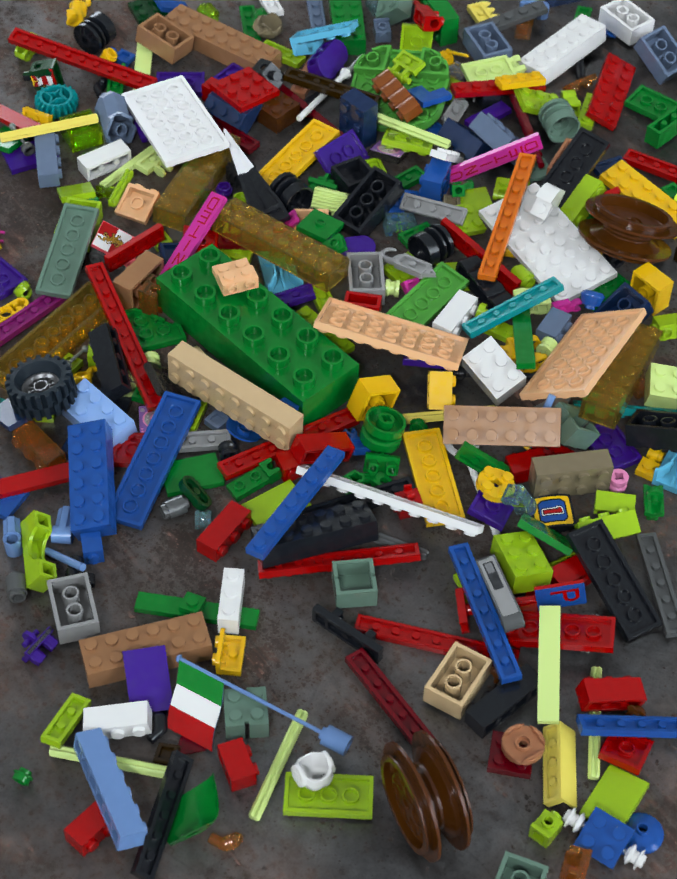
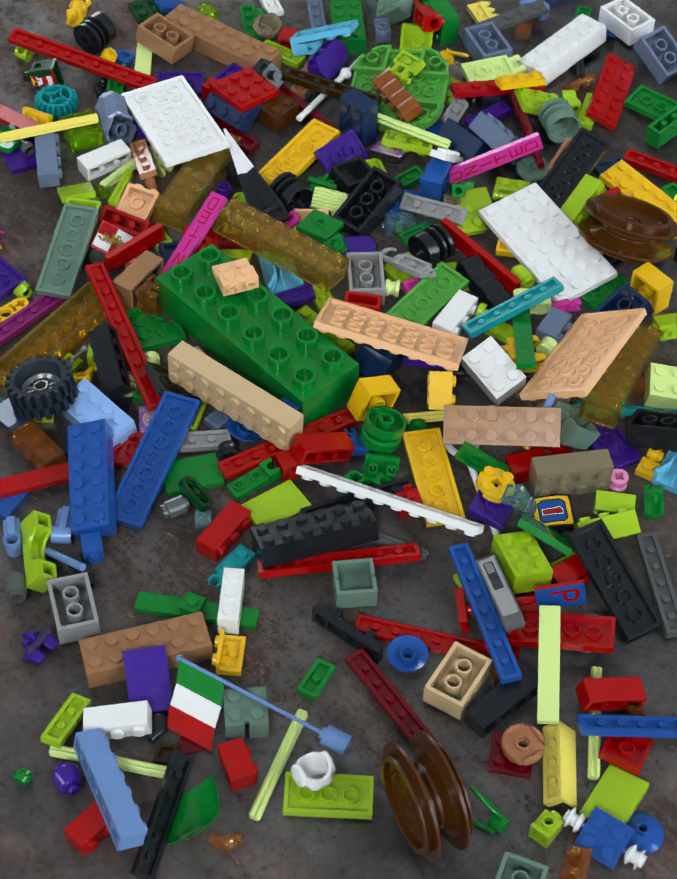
(67, 778): none -> dark purple head
(124, 221): none -> red brick
(144, 163): none -> nougat piece
(239, 558): none -> teal plate
(285, 35): none -> red brick
(295, 503): blue plate -> none
(316, 679): none -> green plate
(377, 361): none -> dark blue slope
(407, 646): none -> blue dish
(430, 98): blue tile -> none
(497, 820): none -> green plant
(506, 217): orange plate -> none
(547, 198): white brick -> none
(591, 299): blue cone -> none

